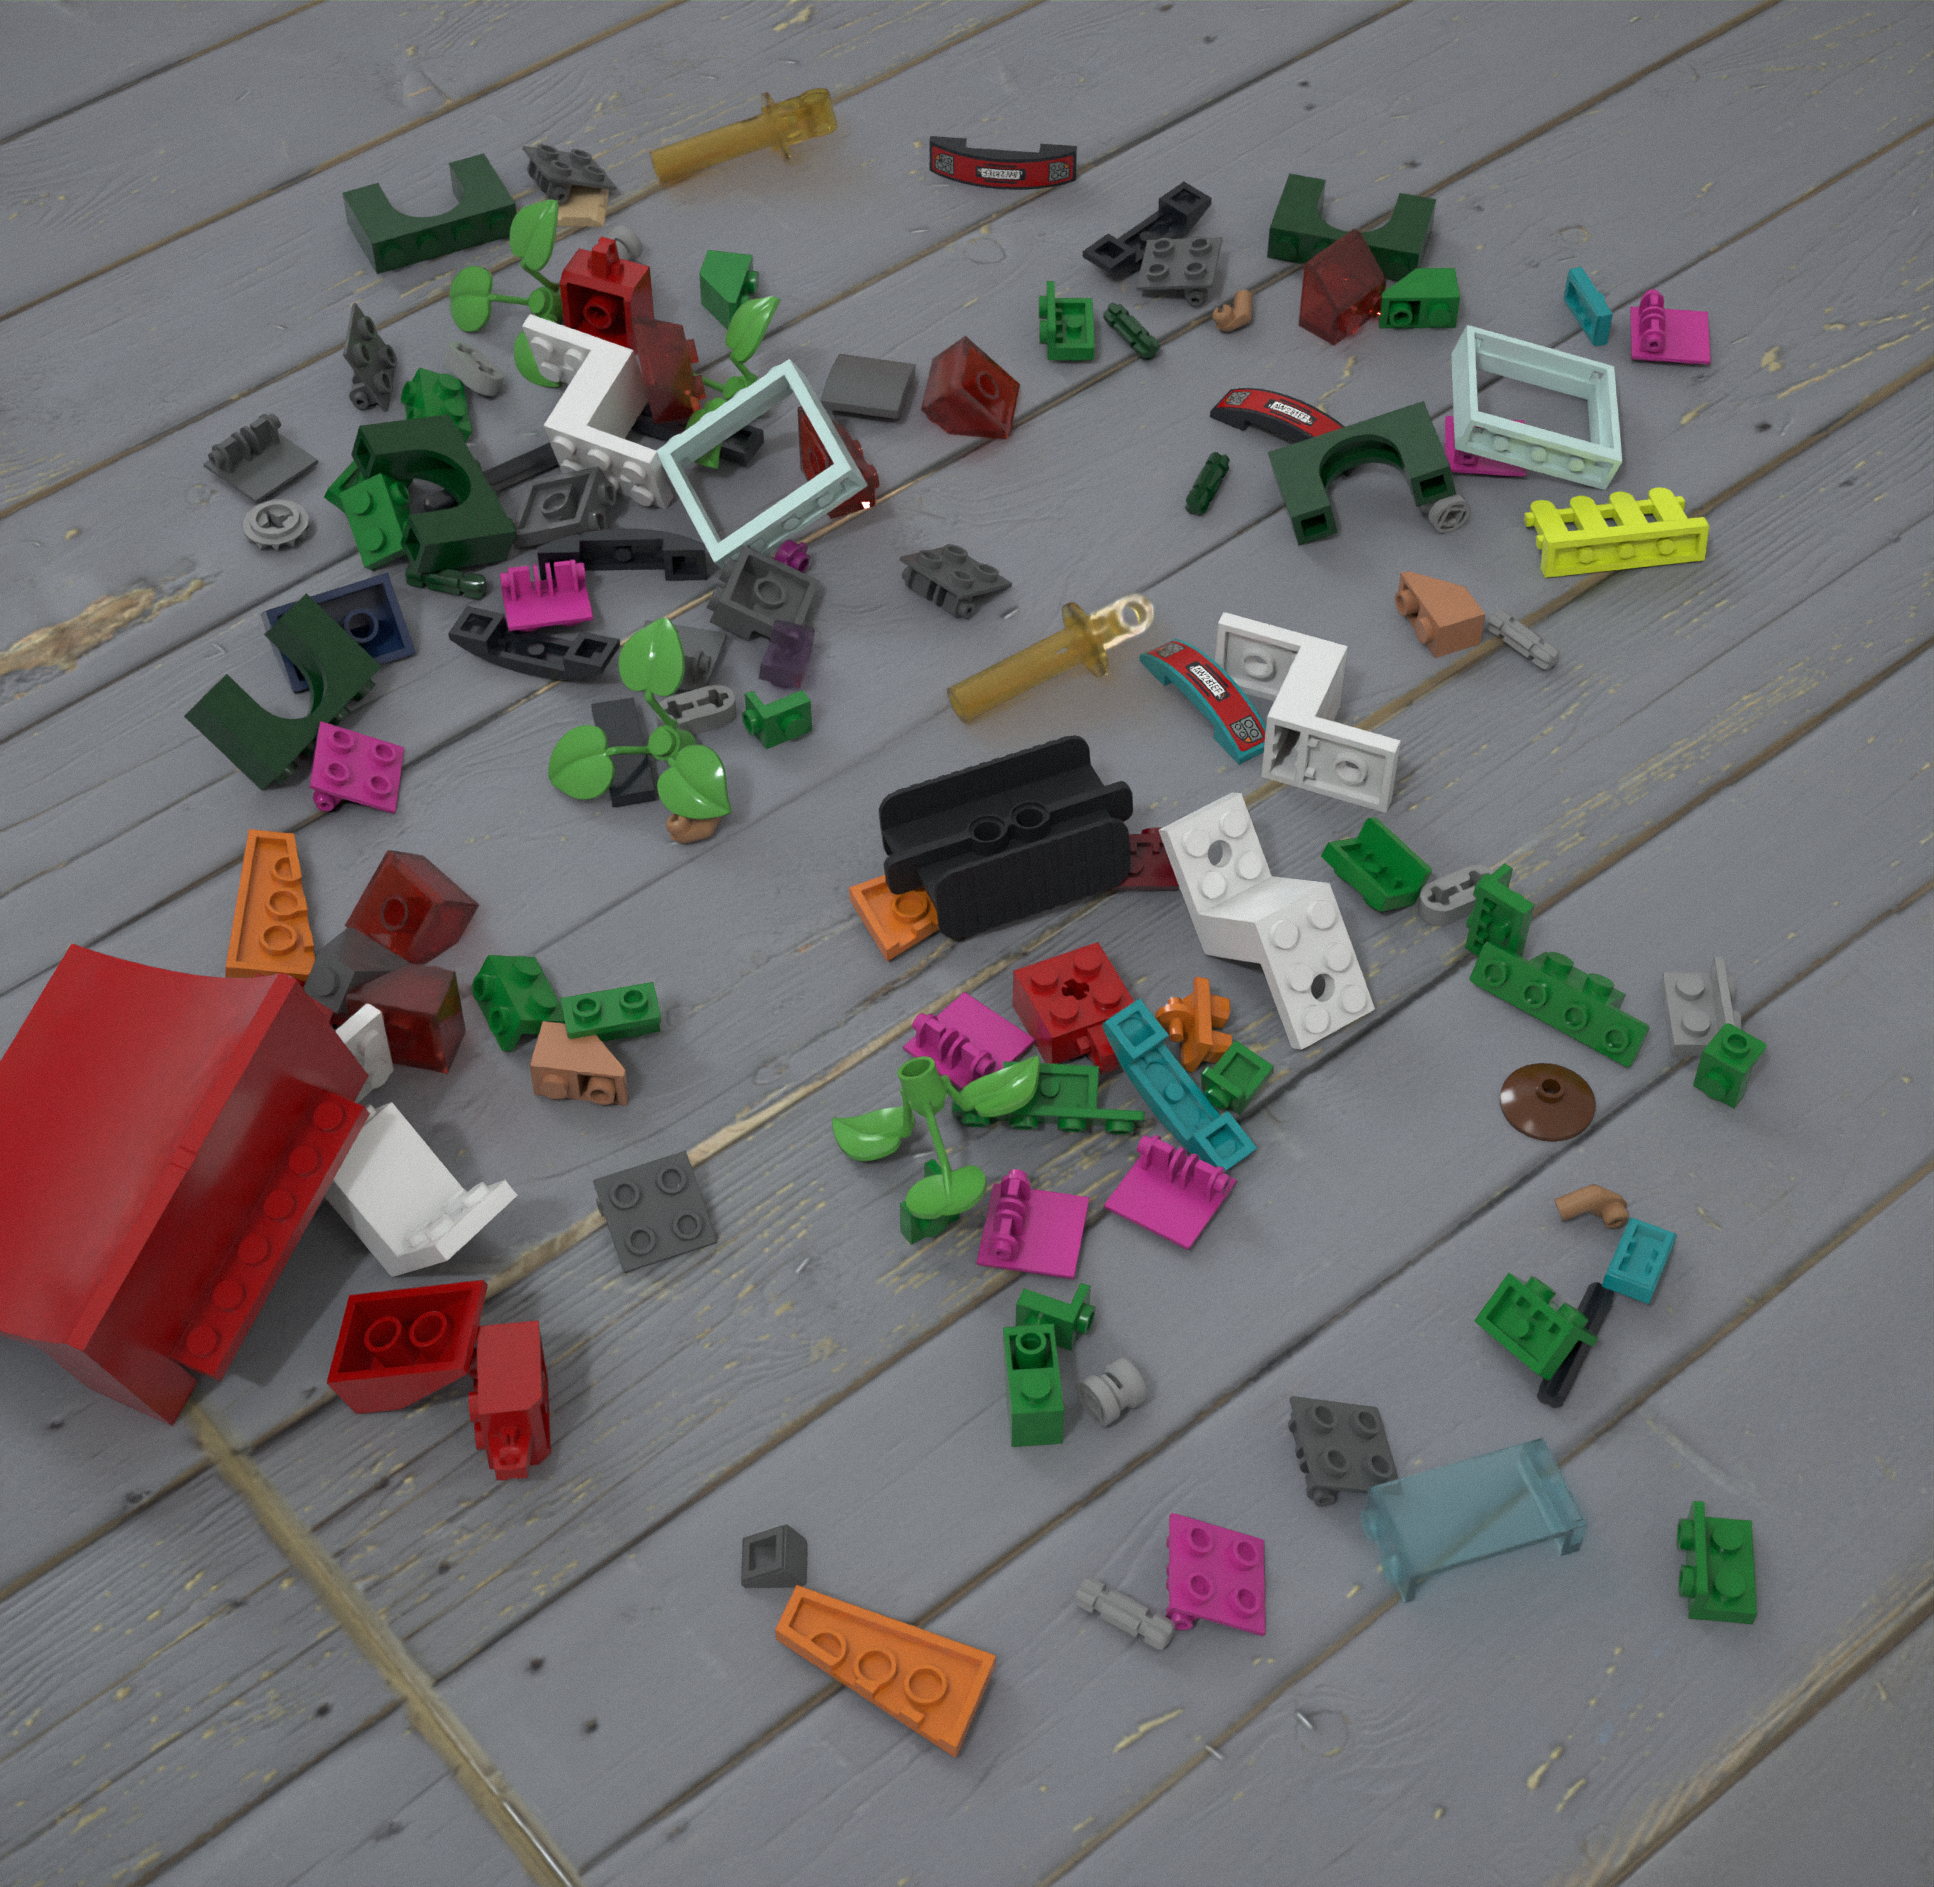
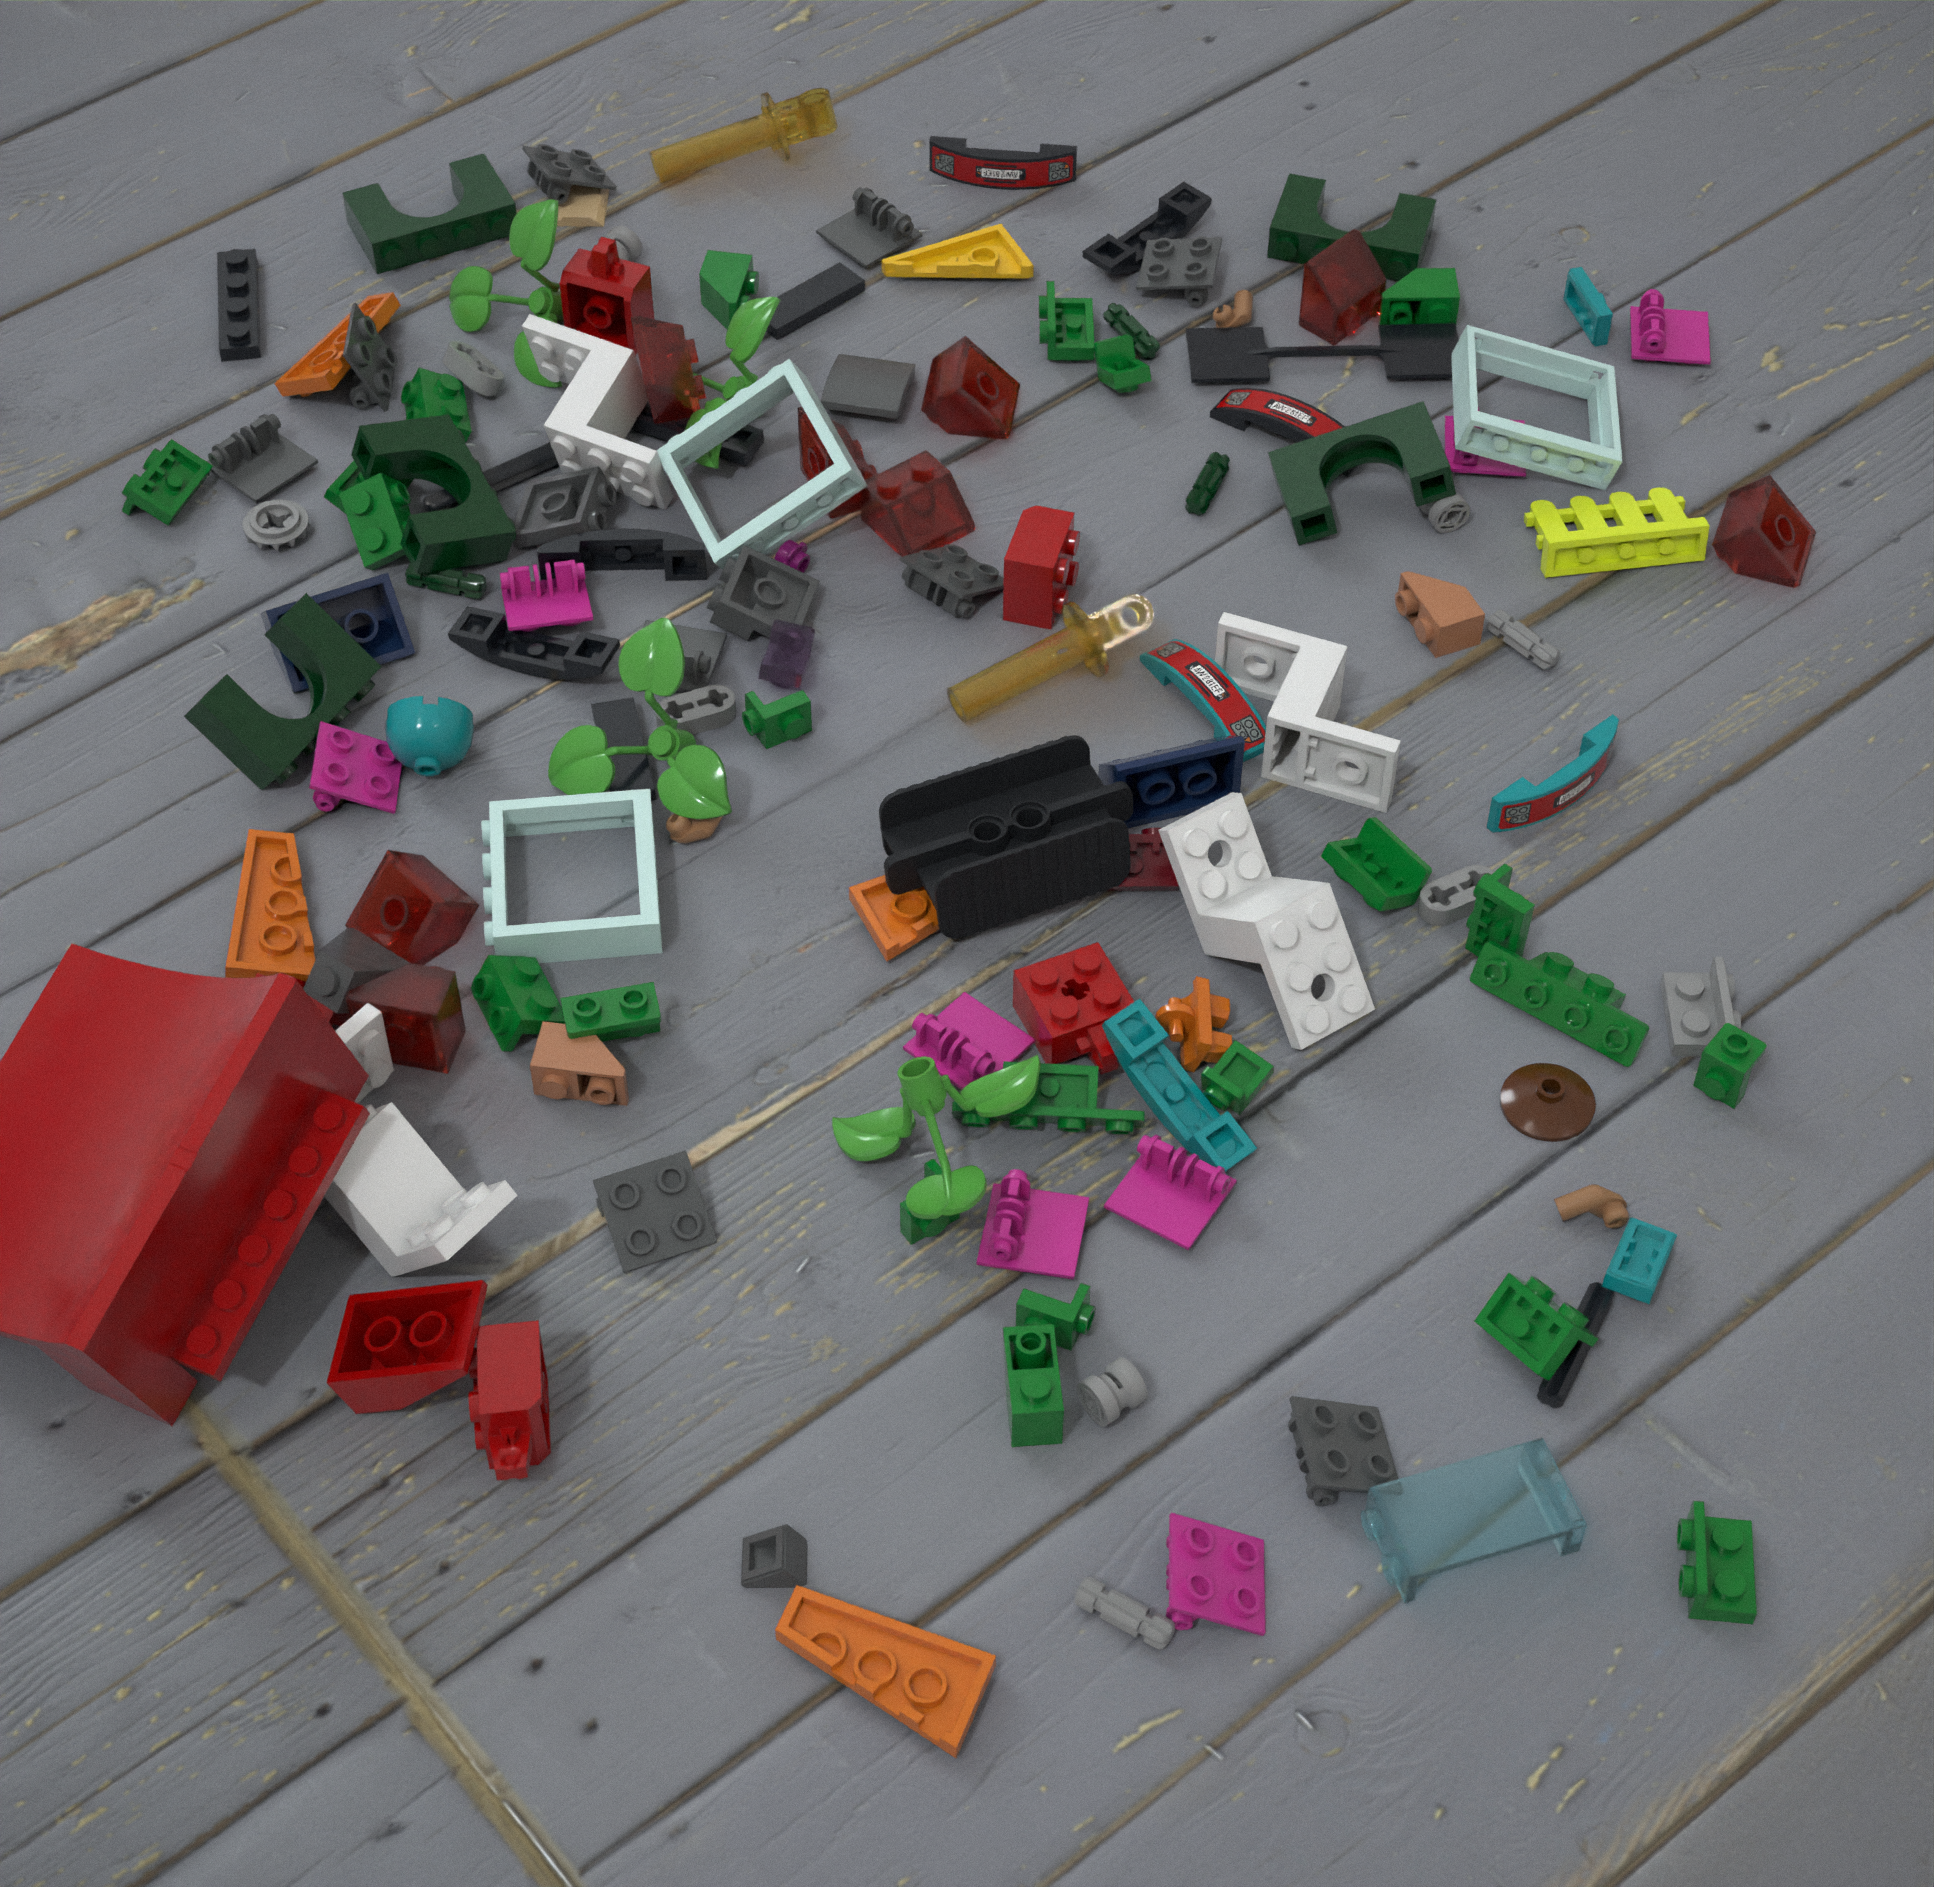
(167, 483): none -> green bracket
(238, 305): none -> black plate
(325, 363): none -> orange wing
(429, 735): none -> teal cylinder
(572, 938): none -> light aqua window
(814, 299): none -> black tile
(870, 229): none -> dark grey hinge
(915, 506): none -> clear red slope
(972, 255): none -> yellow wing
(1040, 566): none -> red hinge
(1118, 364): none -> green bracket
(1178, 778): none -> dark blue slope
(1243, 356): none -> black hinge
(1528, 804): none -> slope
(1764, 534): none -> clear red slope

